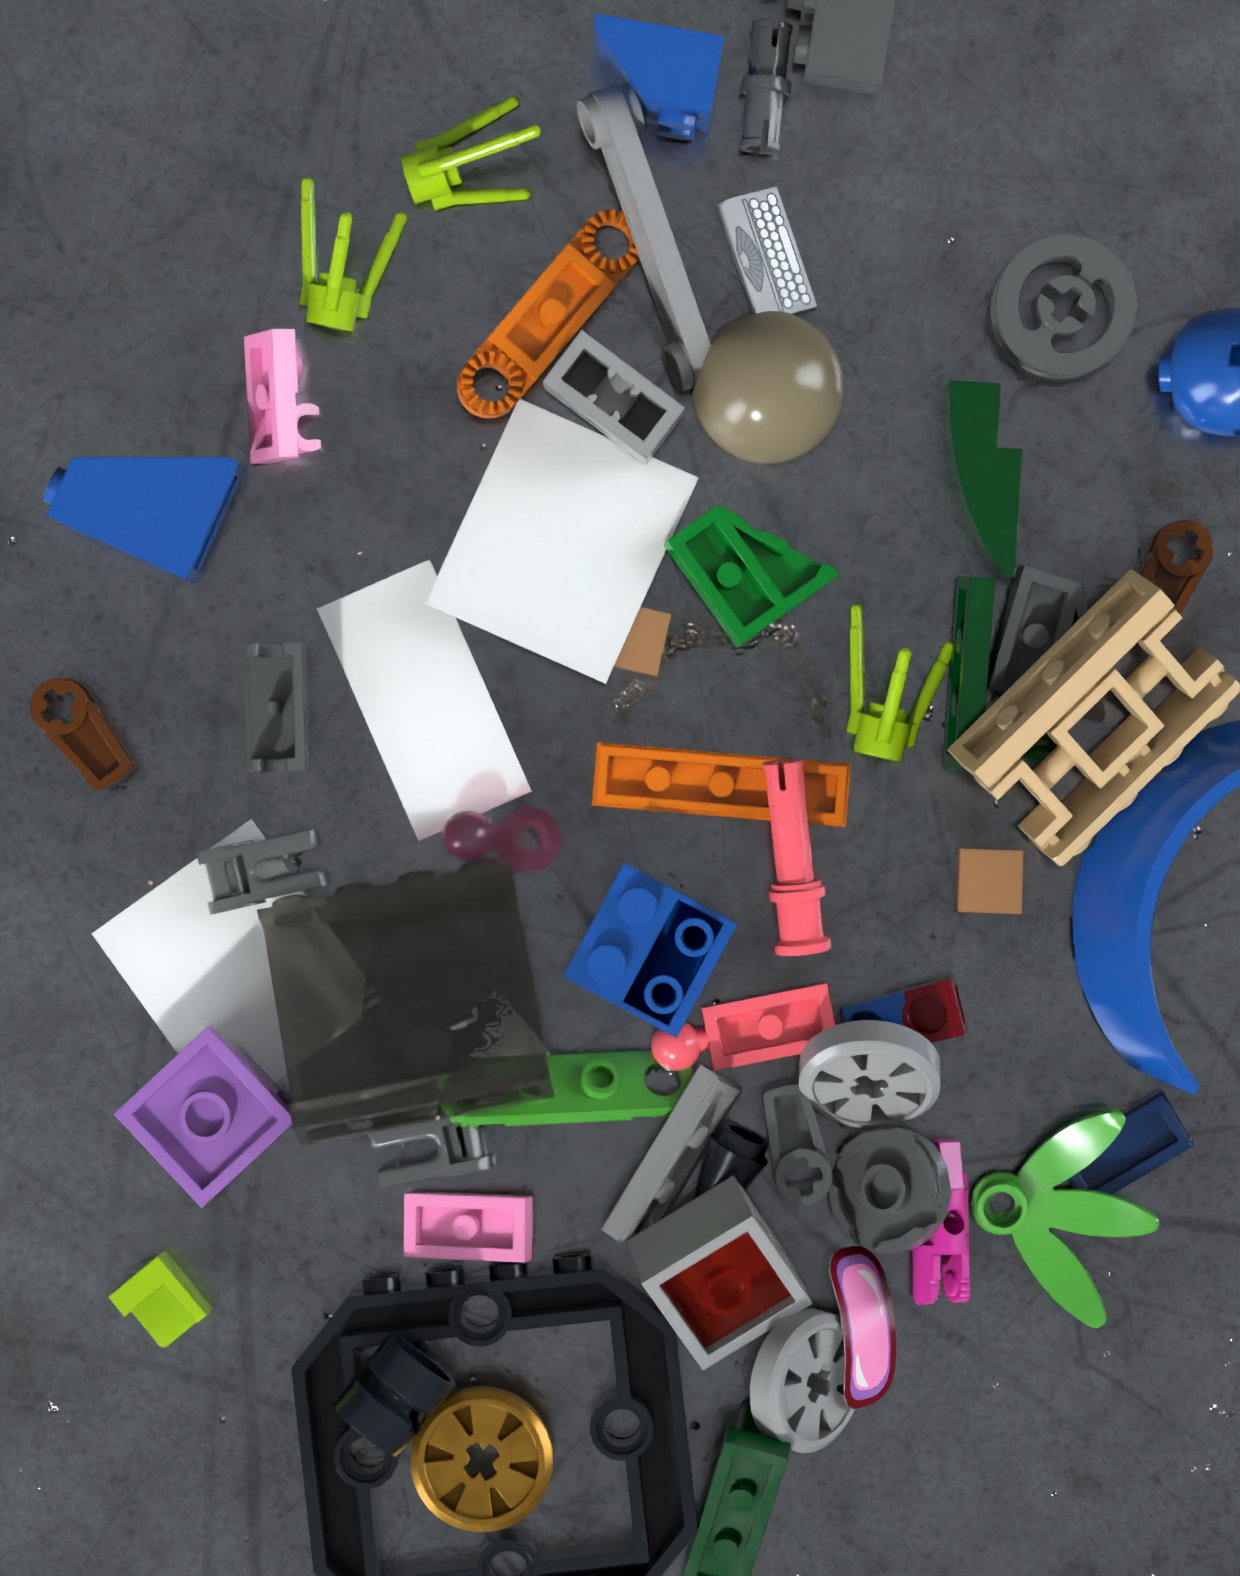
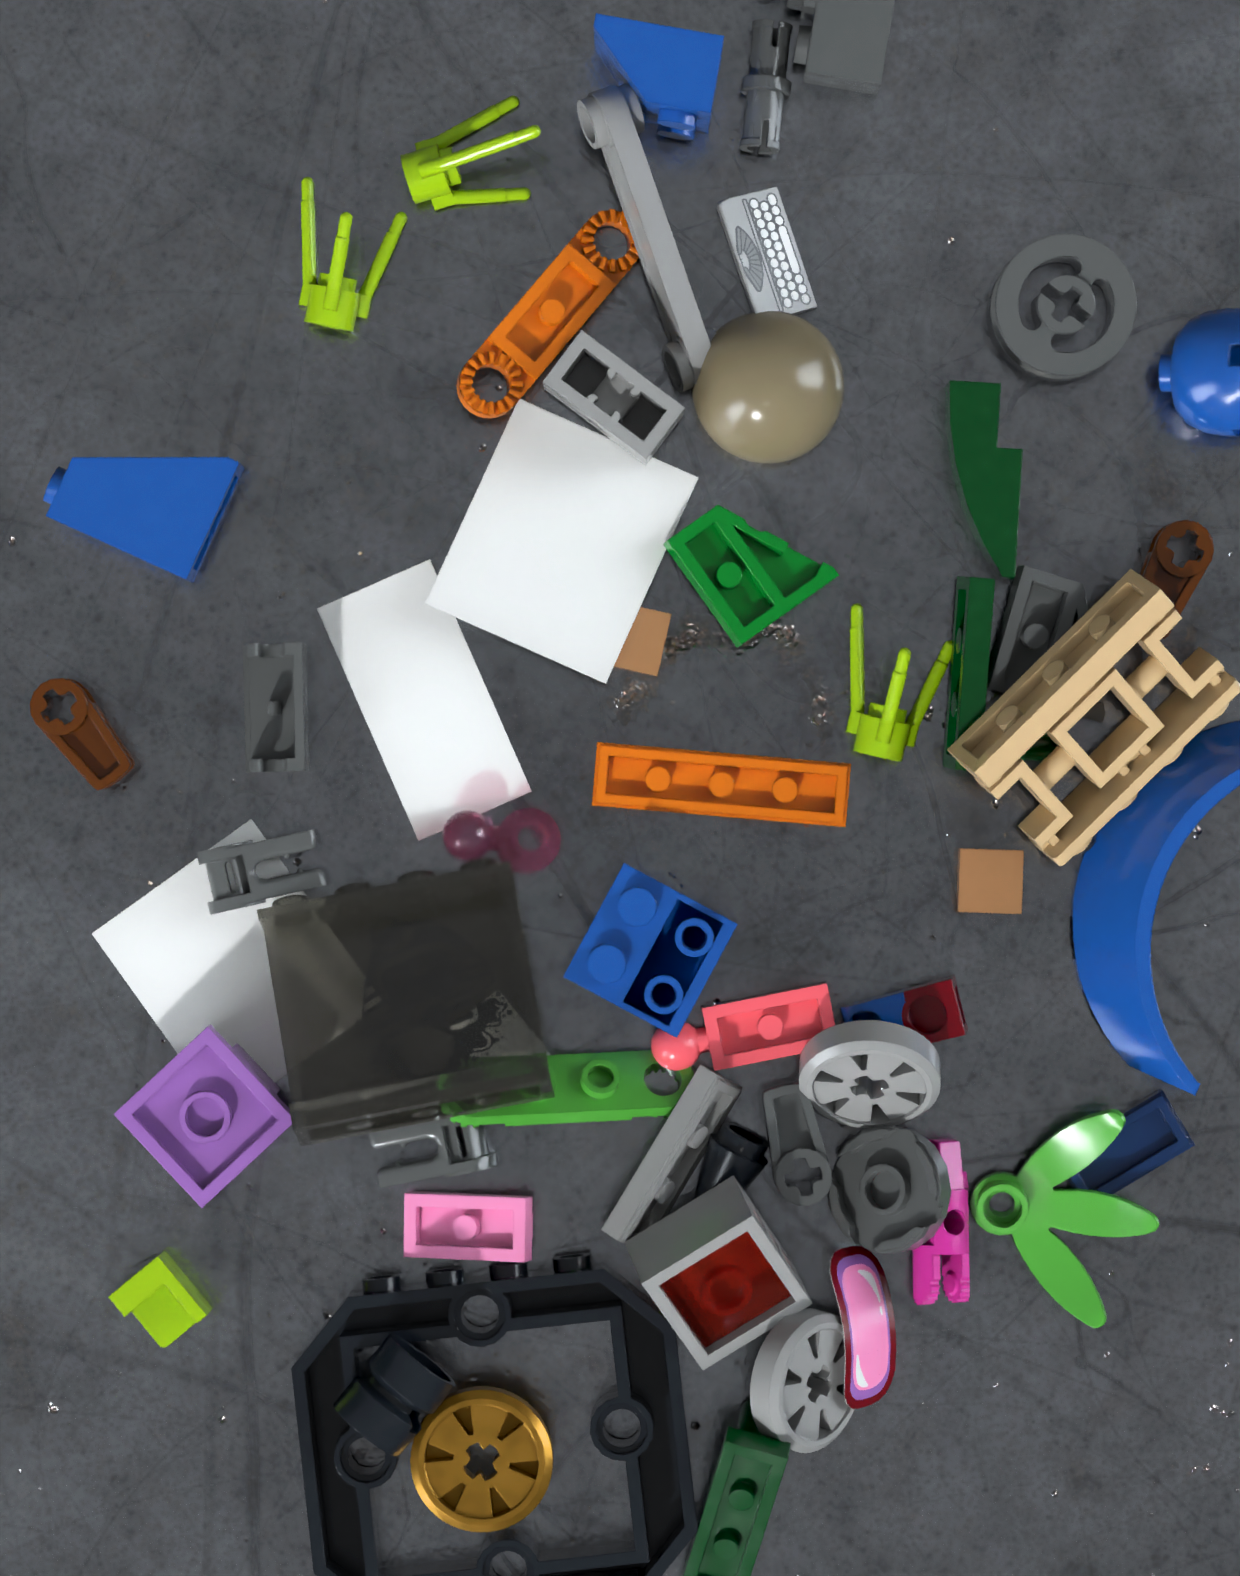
(272, 380): bright pink plate -> none
(796, 888): coral pin -> none

